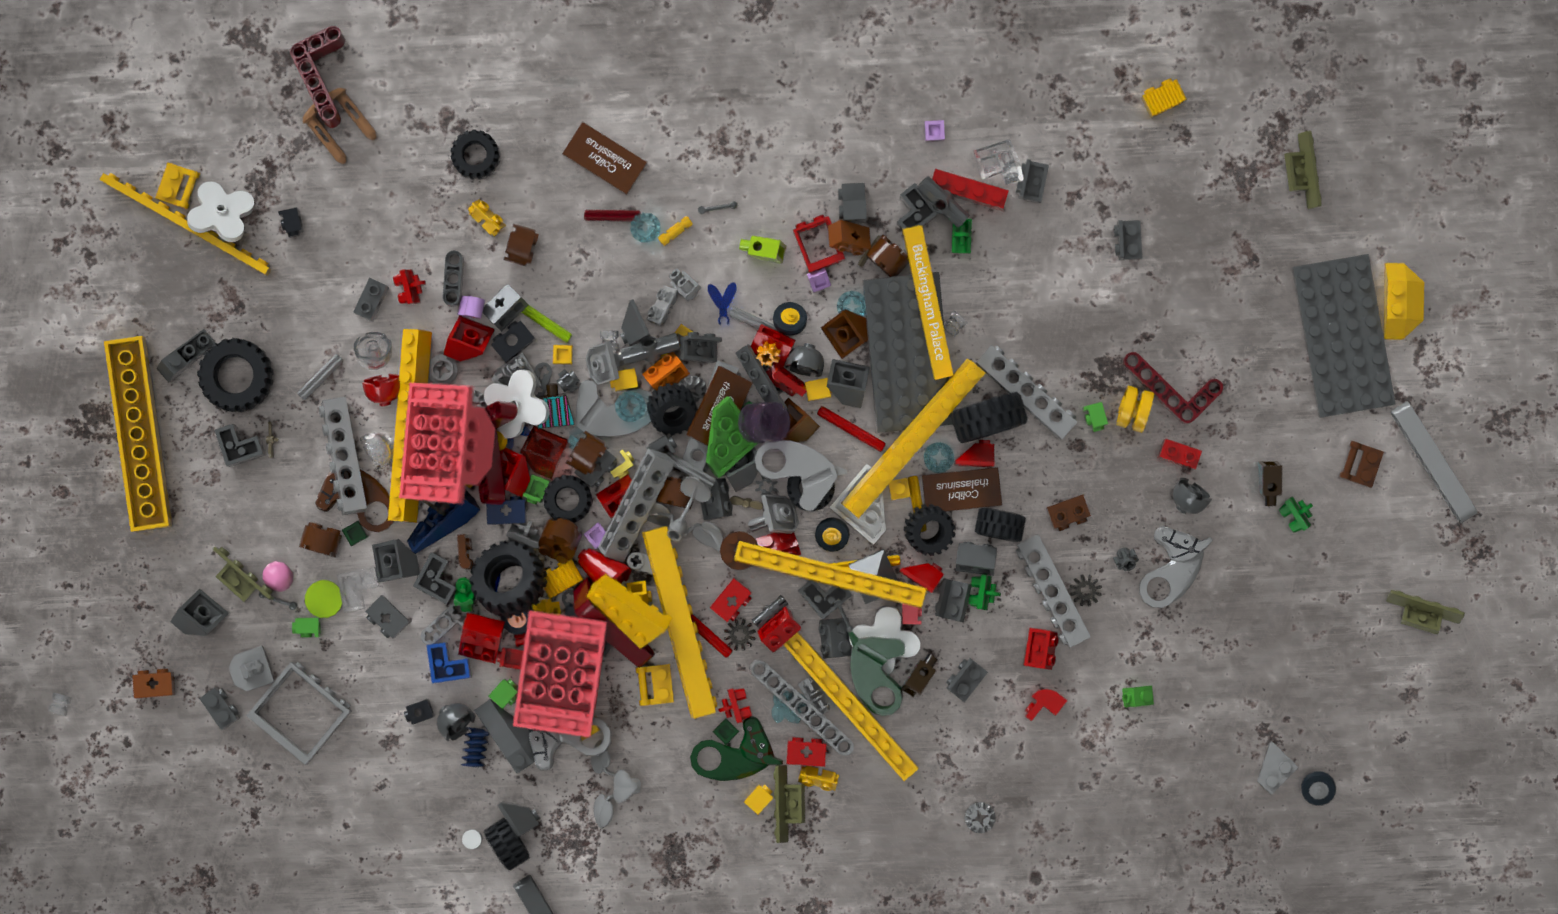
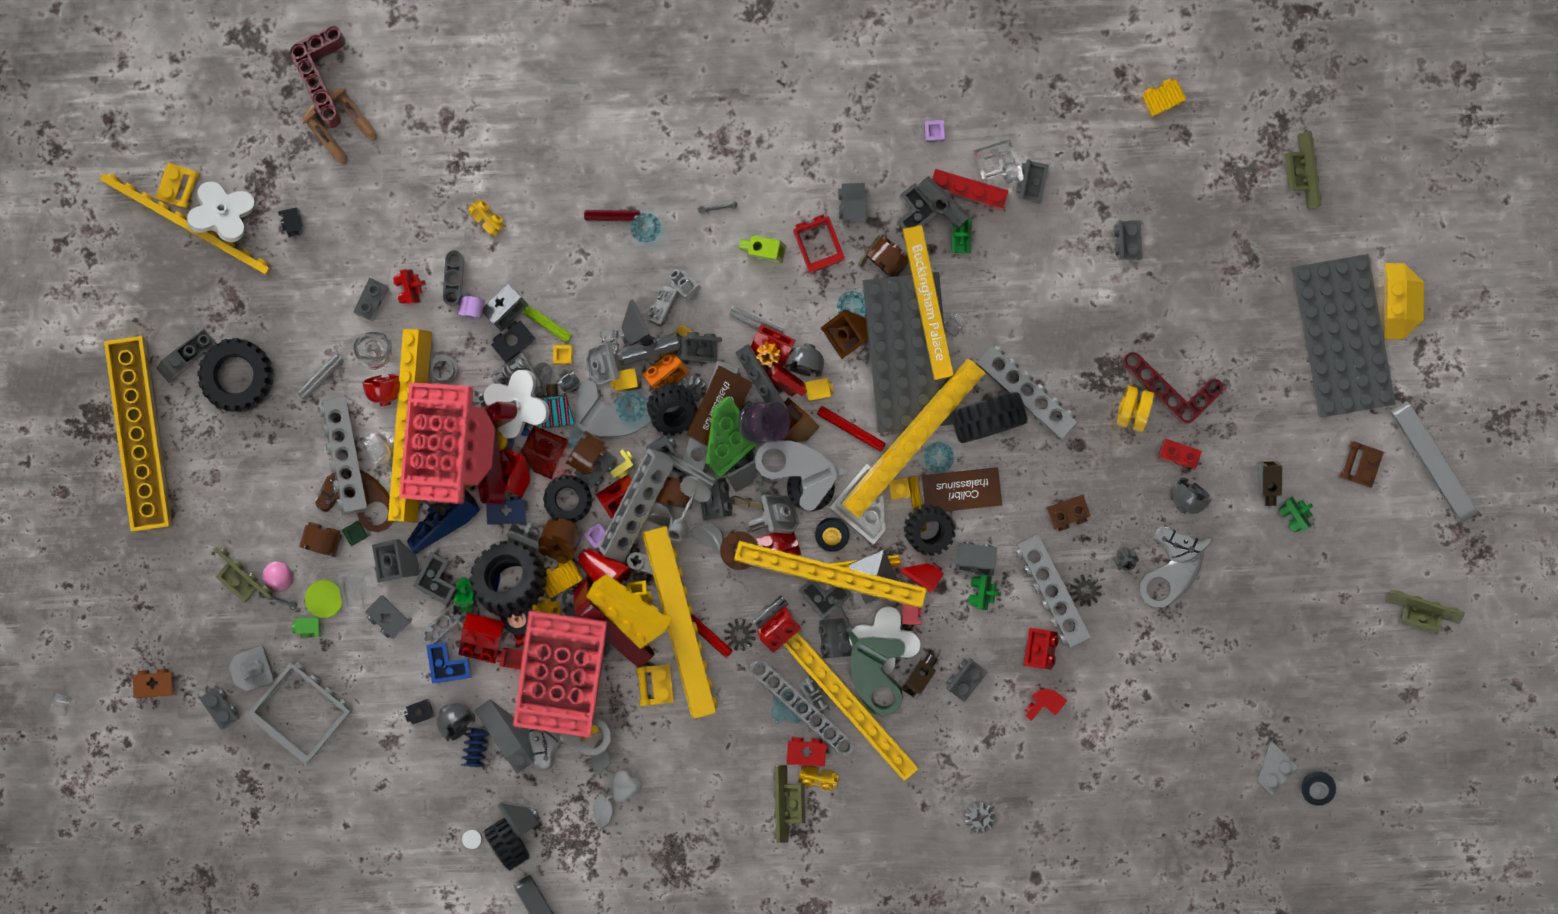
(198, 615): dark grey slope -> none
(235, 450): dark grey brick -> none
(270, 440): dark tan piece -> none
(464, 546): reddish brown plate -> none
(467, 339): red slope -> none
(470, 138): black tyre -> none
(504, 693): bright green brick -> none
(520, 245): reddish brown brick -> none
(535, 489): bright green bracket -> none
(604, 158): reddish brown tile -> none
(675, 230): yellow axle -> none
(722, 302): clear blue piece -> none
(726, 731): dark green tile -> none
(733, 589): red brick -> none
(738, 763): dark green animal -> none
(740, 714): red hips -> none
(759, 798): yellow brick -> none
(790, 318): black wheel -> none
(819, 280): lavender plate -> none
(848, 382): dark grey slope -> none
(849, 237): dark orange brick -> none
(953, 600): dark grey bracket -> none
(978, 455): red slope -> none
(1000, 524): black tyre -> none
(1096, 416): bright green brick -> none
(1138, 696): bright green bracket -> none

